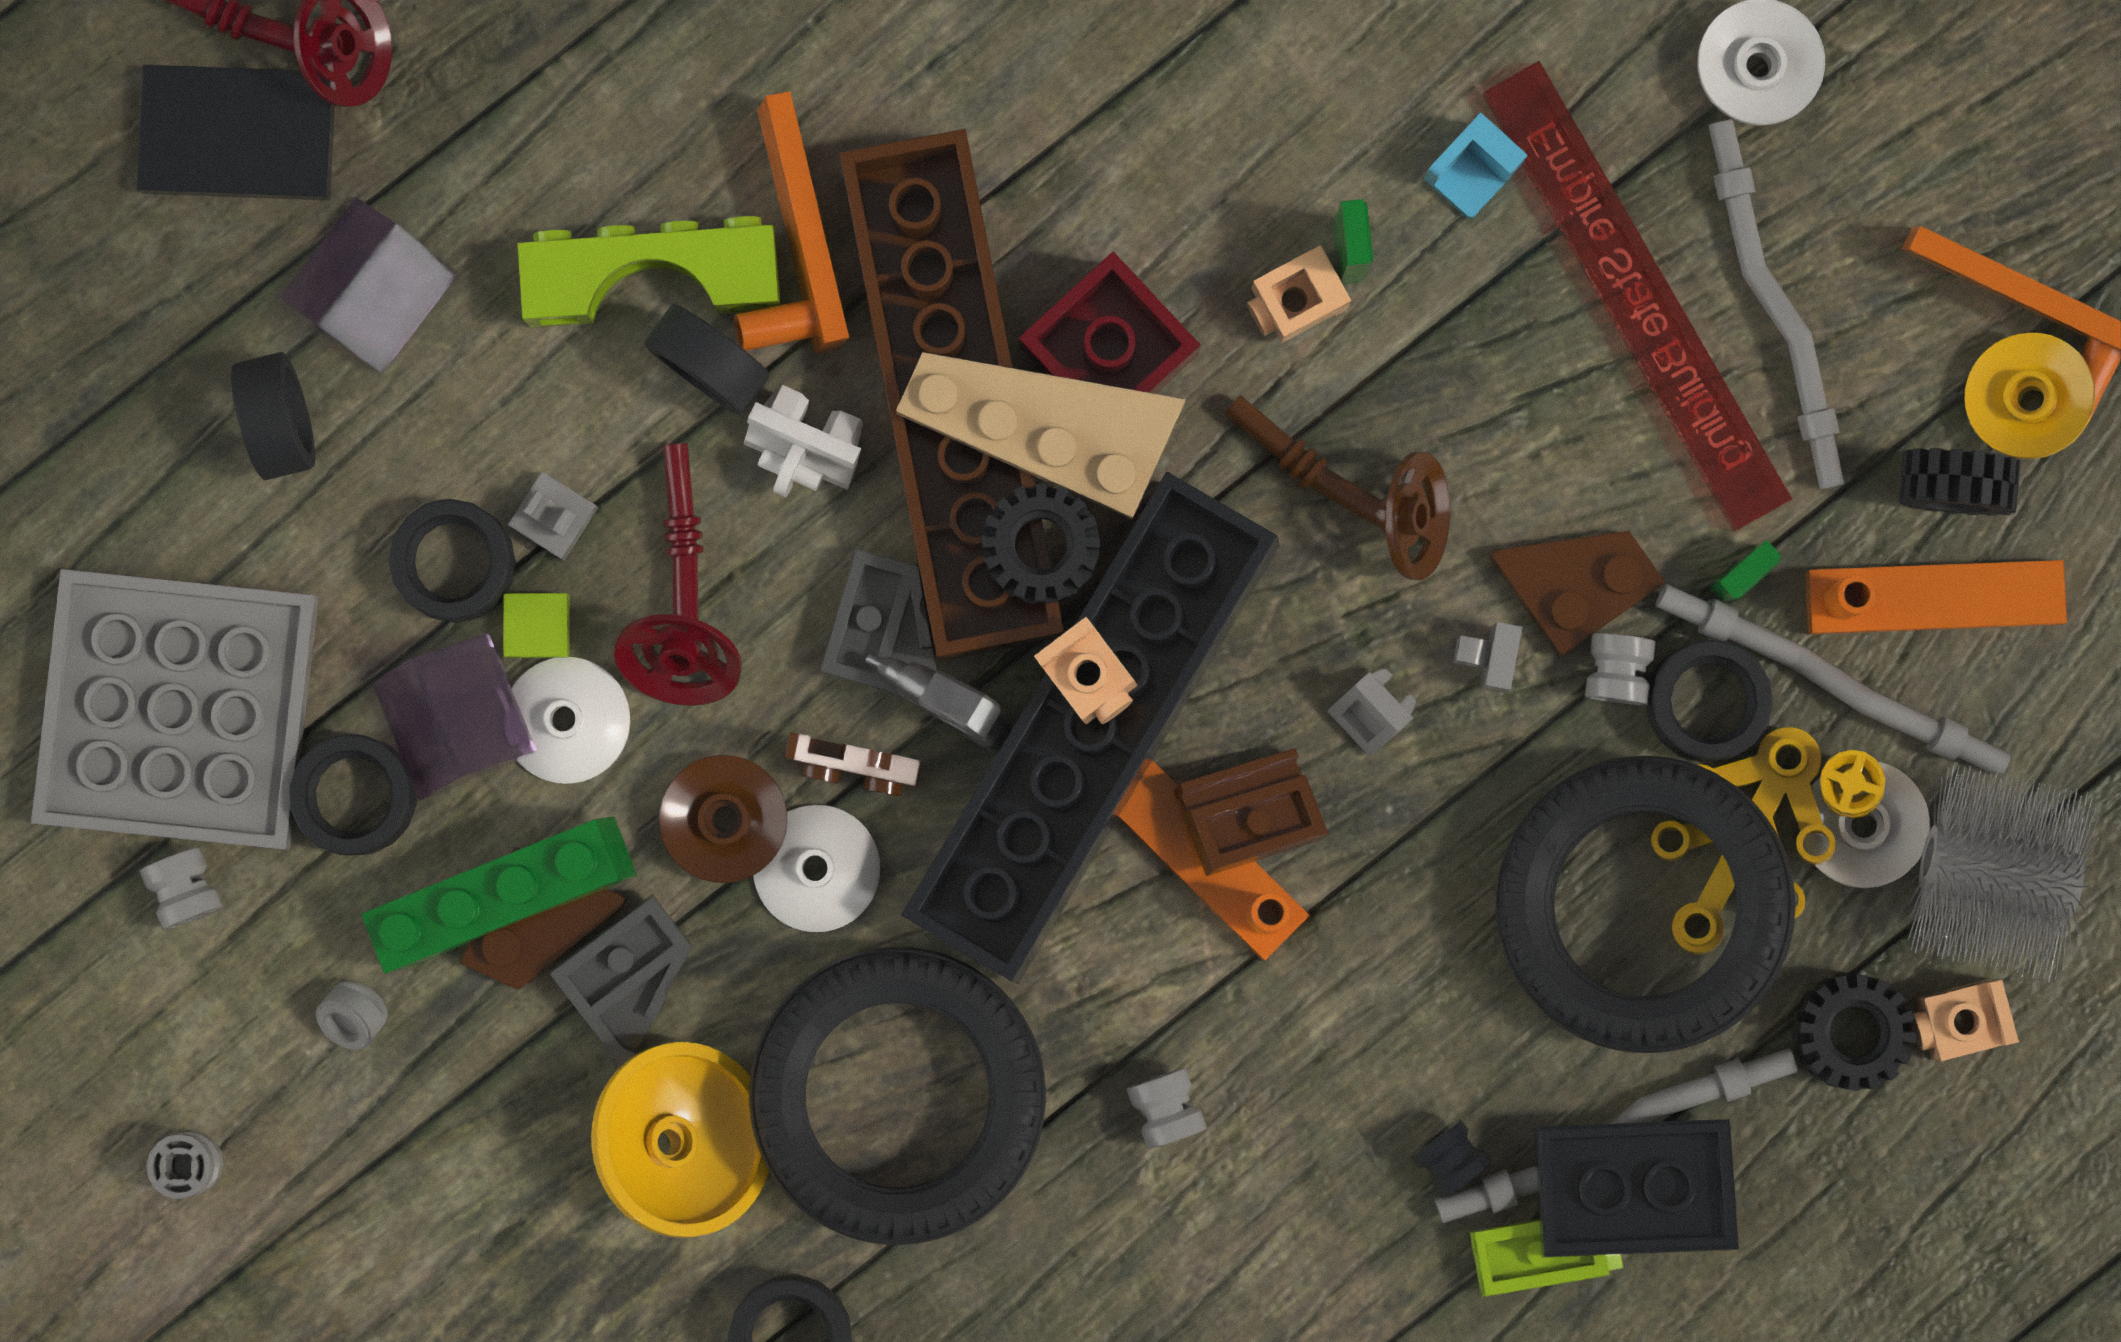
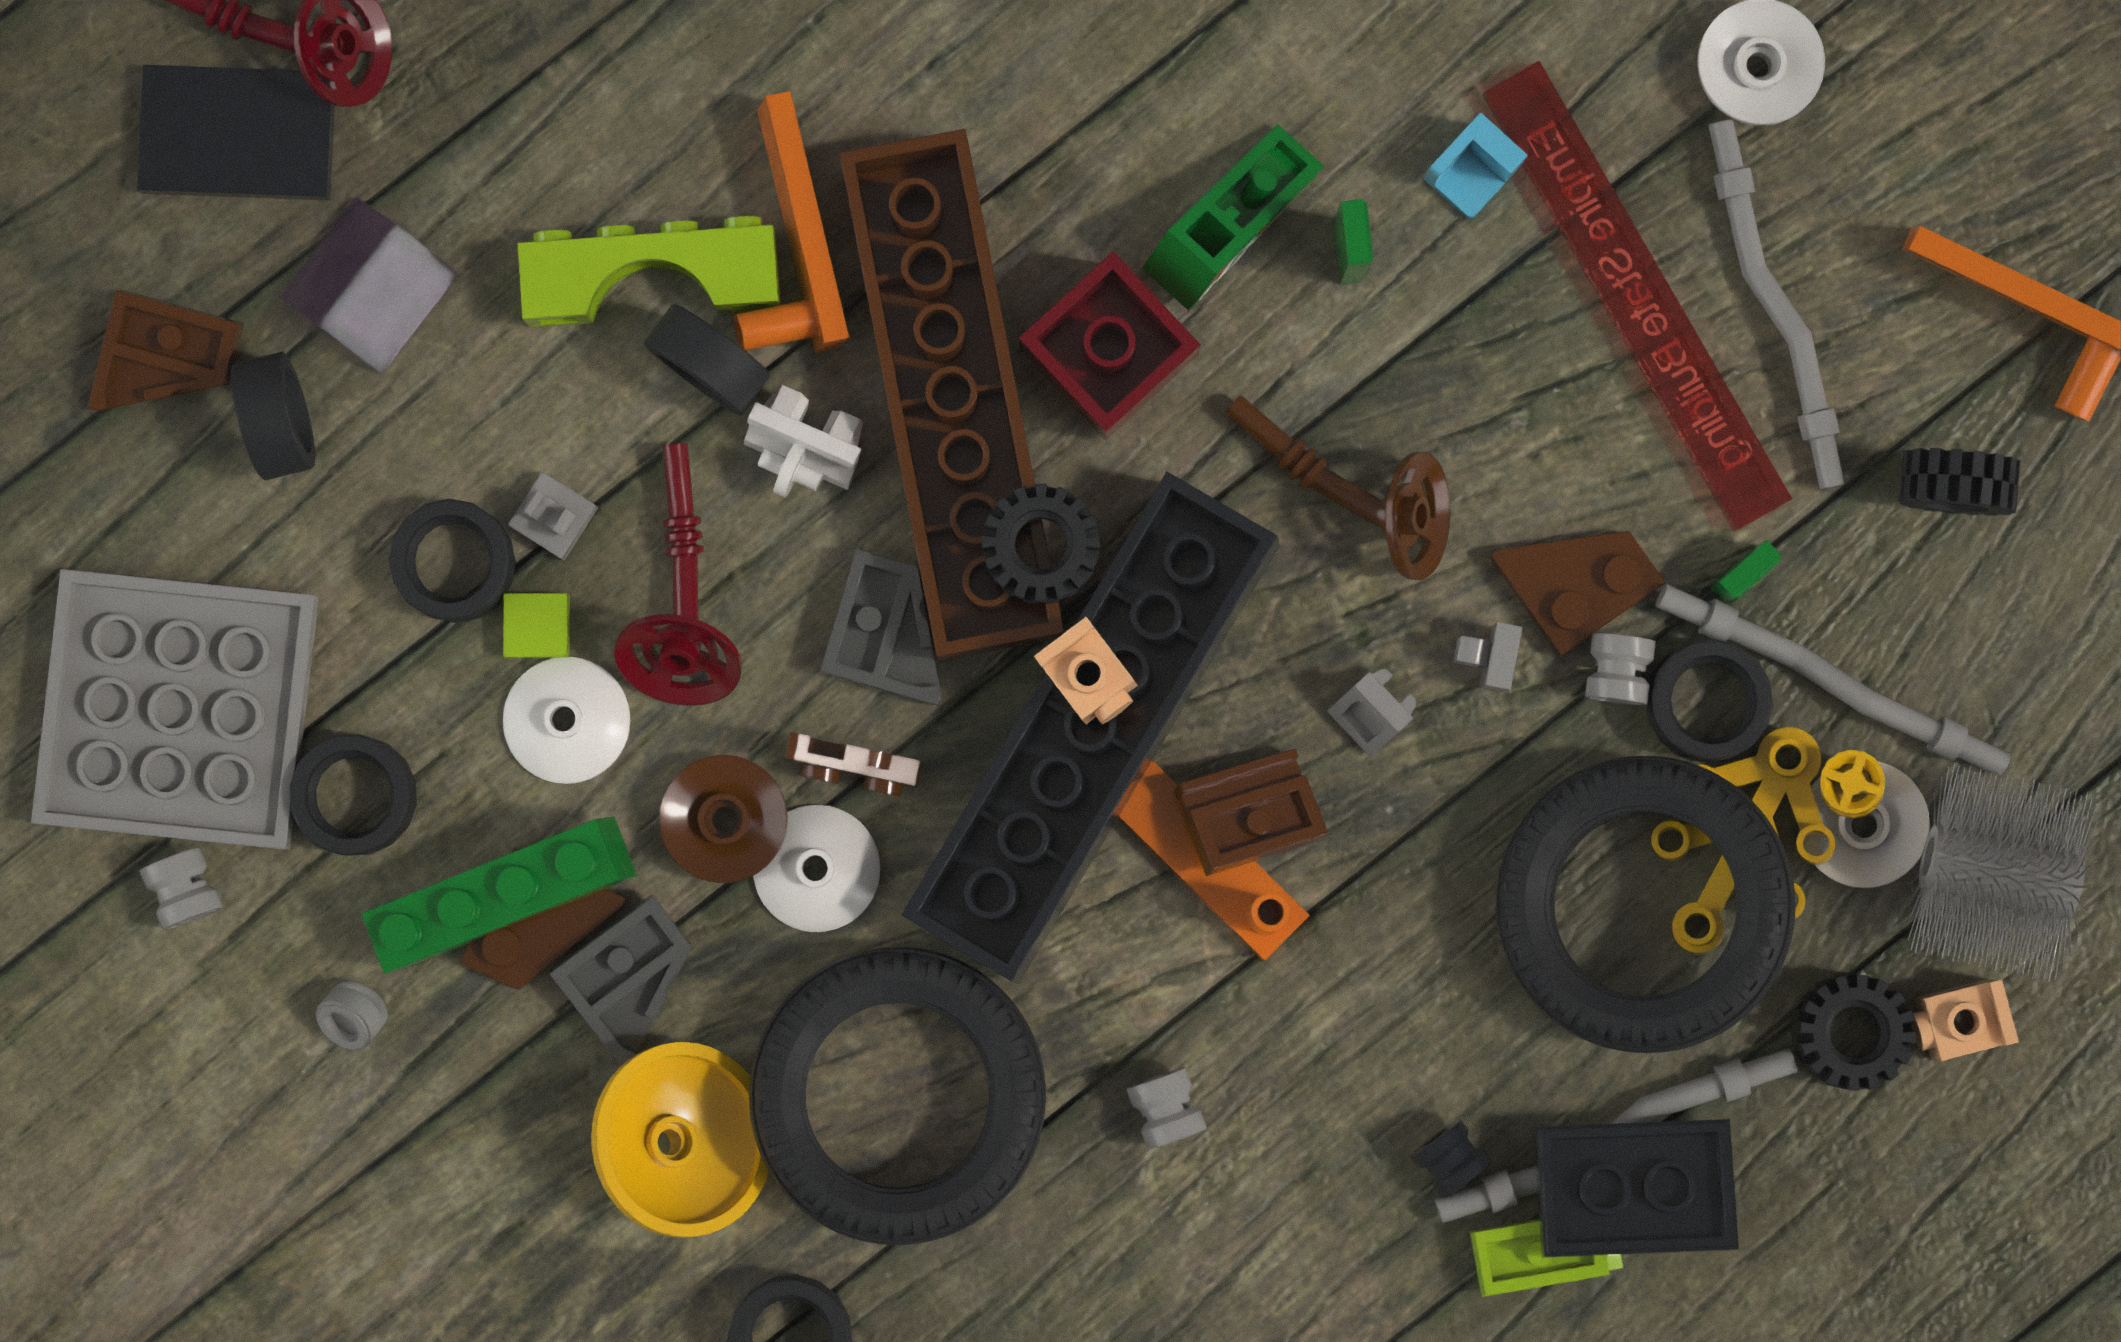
(161, 351): none -> reddish brown wing
(195, 1157): light grey wheel -> none
(453, 715): clear purple slope -> none
(947, 699): flat silver piece -> none
(1057, 428): tan wing -> none
(1231, 217): none -> green slope
(1314, 279): light nougat brick -> none
(1935, 597): orange piece -> none
(2023, 365): yellow dish -> none

